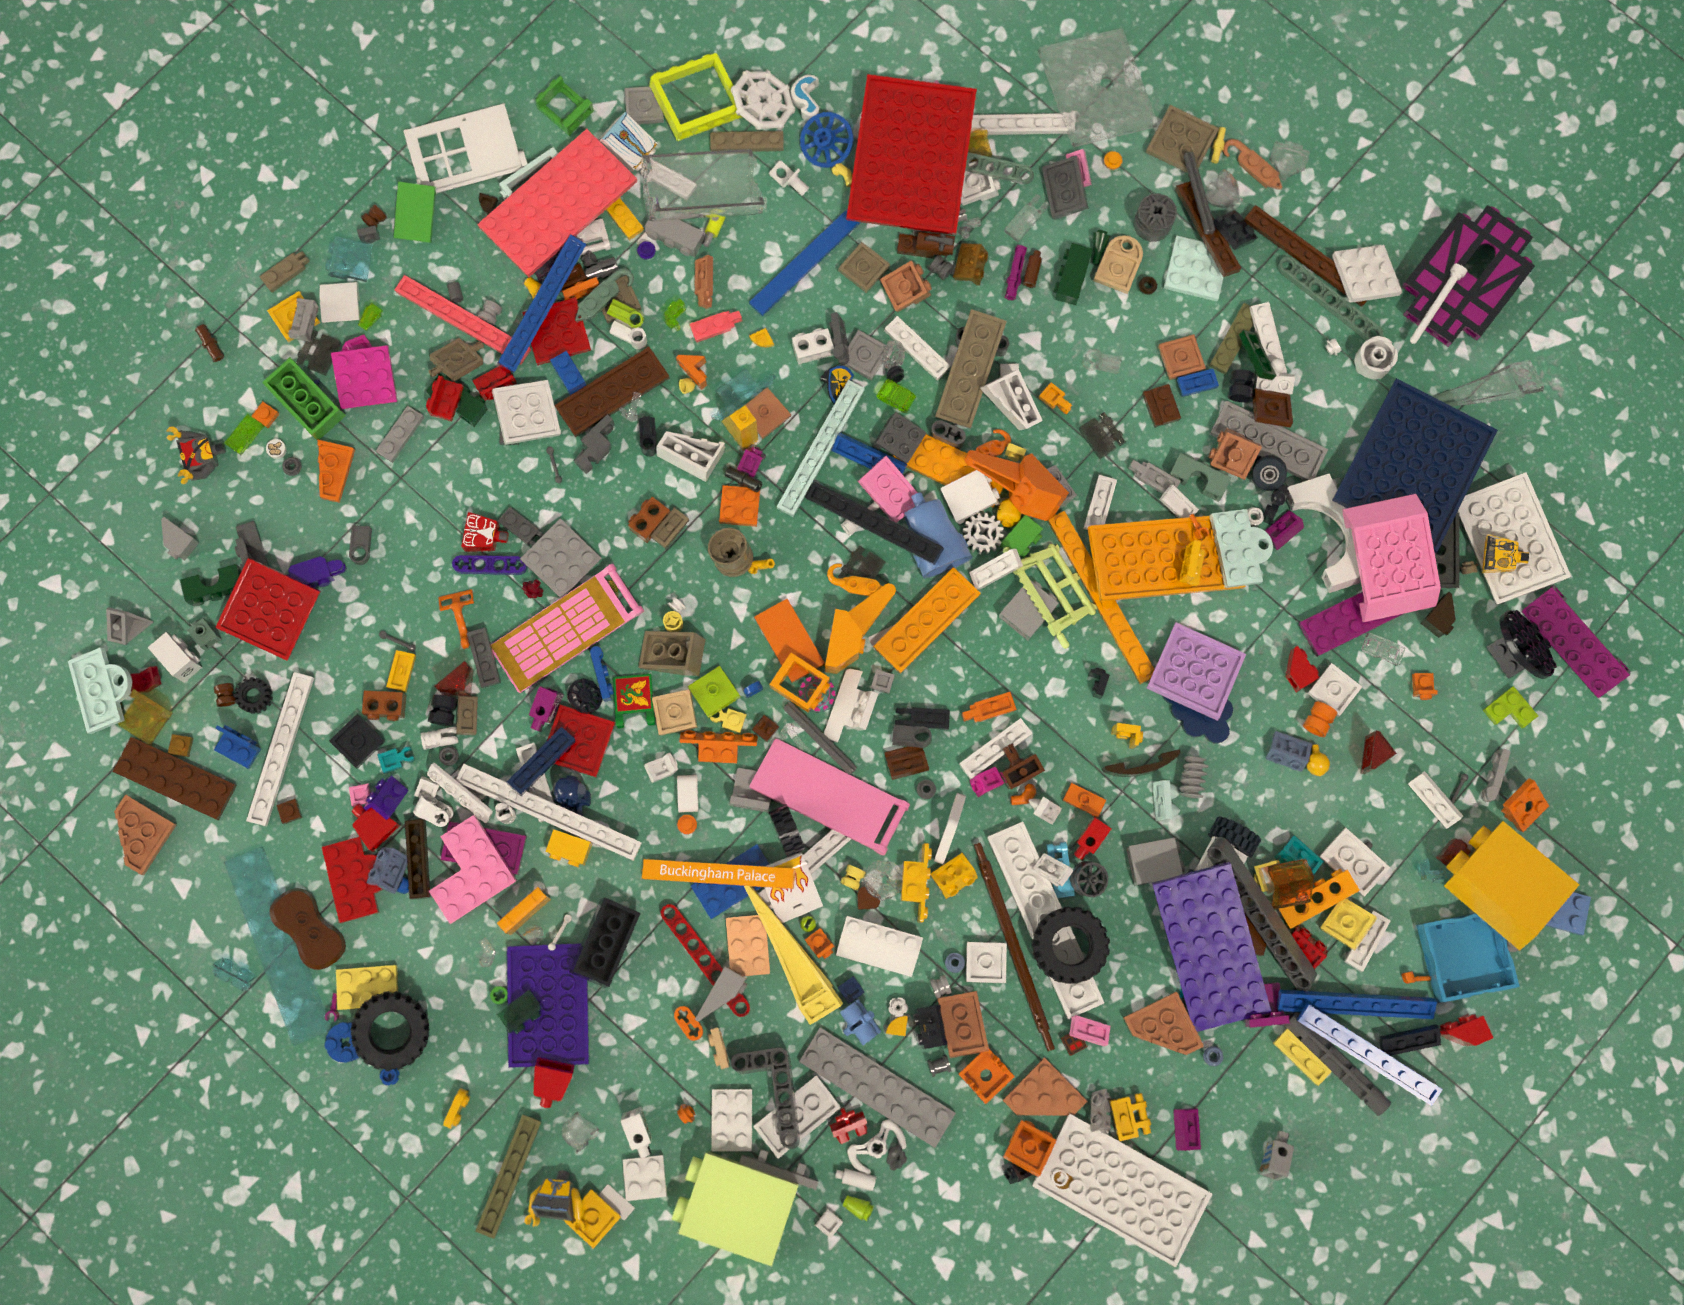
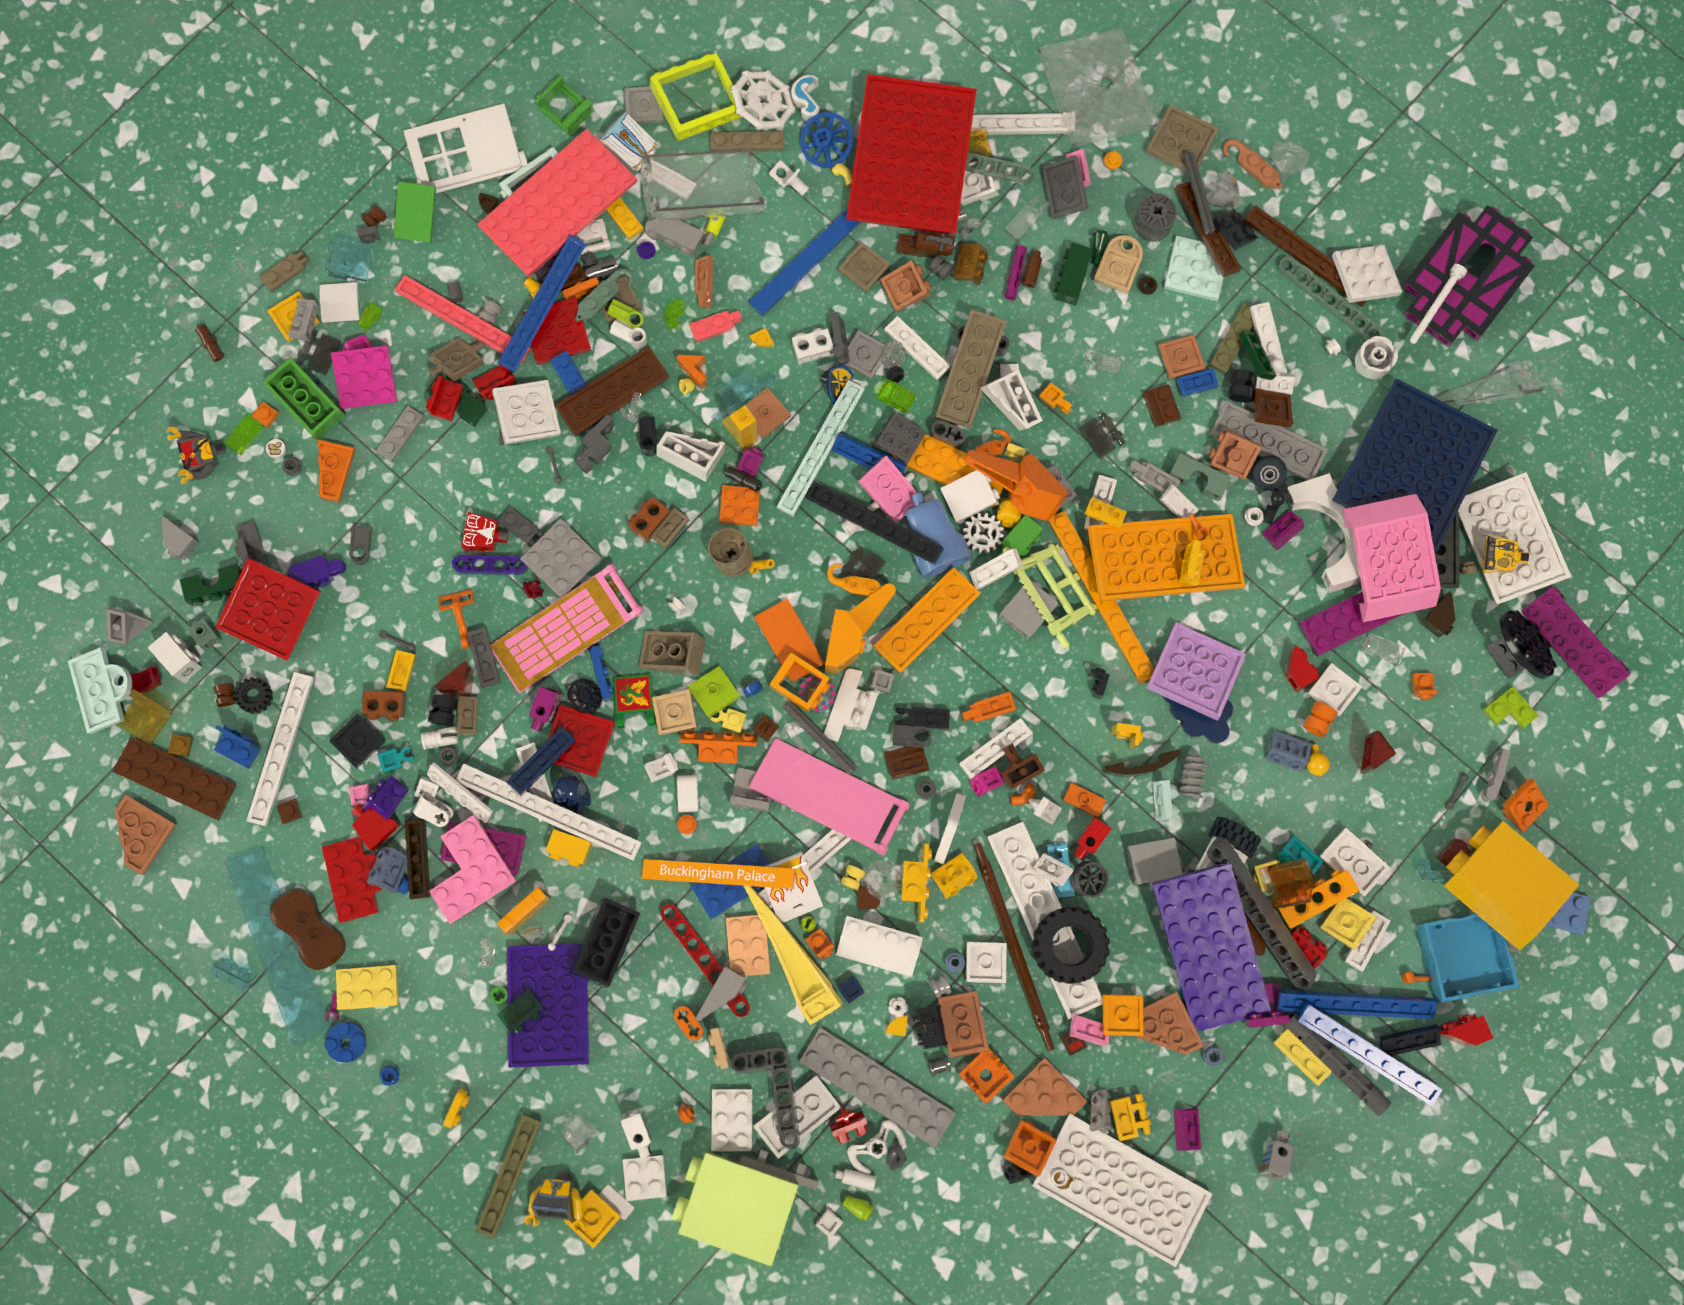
(398, 1057): black tyre -> none
(505, 818): white hinge -> none
(551, 1080): red torso -> none
(672, 618): light yellow wheel -> none
(786, 830): black wheel -> none
(860, 1022): medium blue pin -> none
(1105, 512): none -> yellow bracket
(1123, 1015): none -> light orange tile
(1218, 145): light yellow bar -> none
(1239, 548): light aqua plate -> none
(1435, 799): white plate -> none

